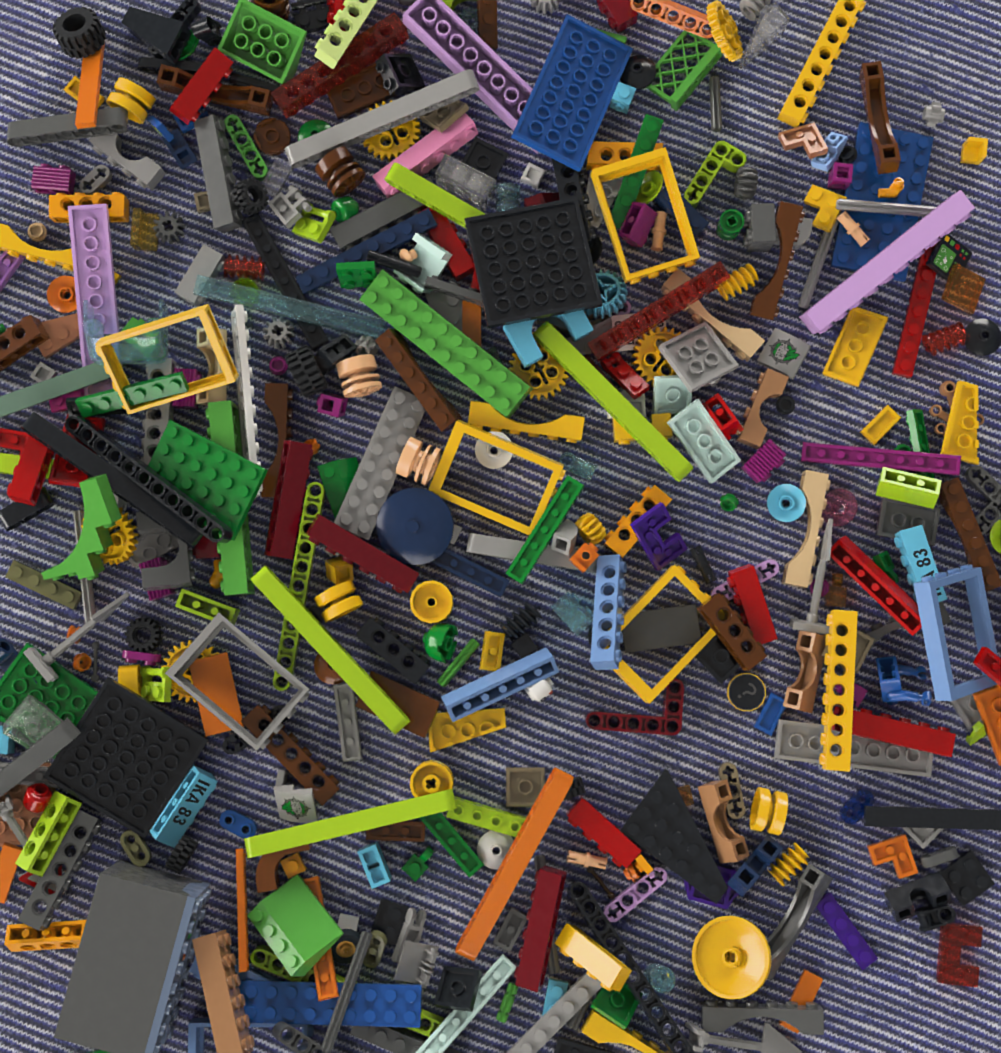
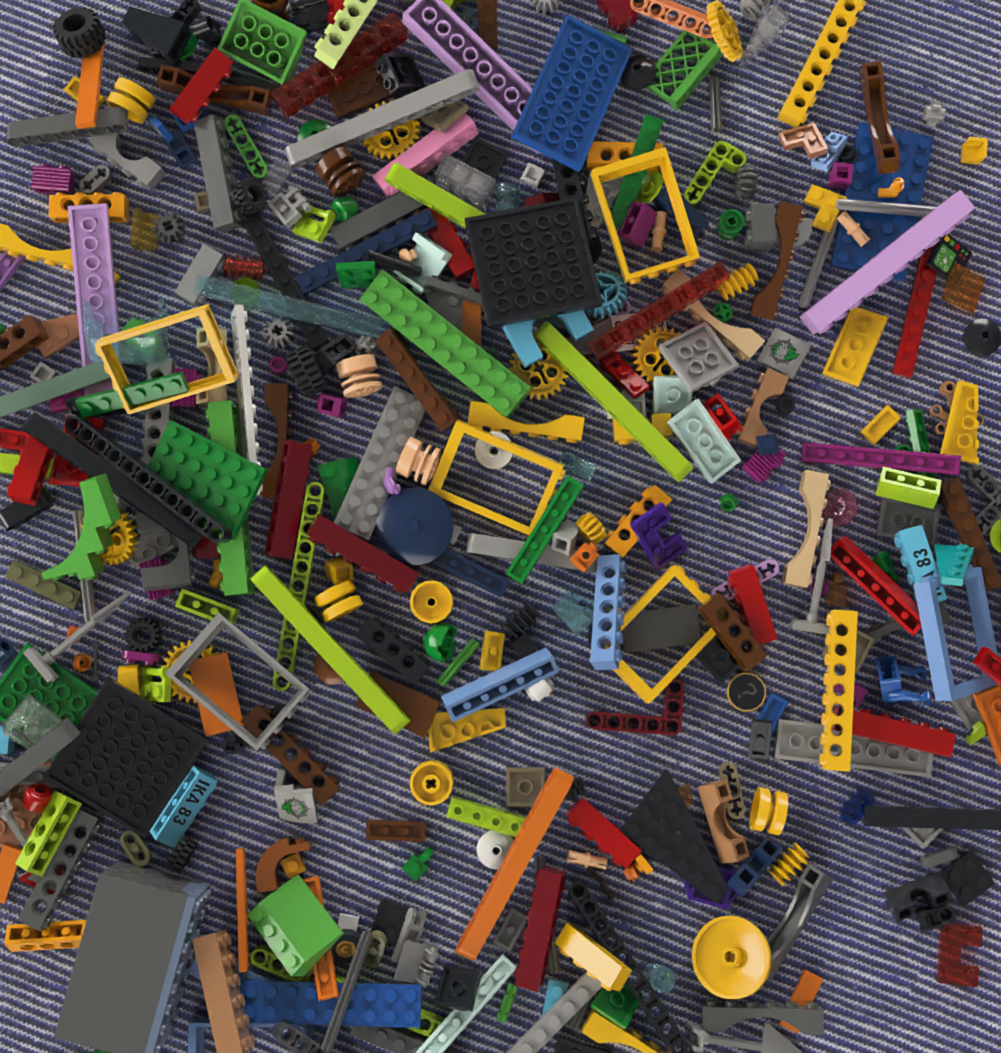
(37, 232): tan plate -> none
(57, 291): orange dish -> none
(238, 822): blue plate -> none
(272, 136): reddish brown tile -> none
(347, 722): light grey tile -> none
(350, 823): lime beam -> none
(374, 865): medium azure brick -> none
(389, 481): none -> medium lavender arm
(453, 843): green plate -> none
(622, 97): medium azure brick -> none
(637, 896): lavender beam -> none
(703, 564): black pin -> none
(723, 310): none -> green wheel
(760, 738): none -> black plate
(767, 444): none -> dark blue plate
(796, 502): medium azure dish -> none
(803, 691): medium nougat arch -> none
(846, 931): dark purple plate -> none
(895, 850): orange plate -> none
(944, 339): clear red piece -> none
(953, 562): none -> teal wing

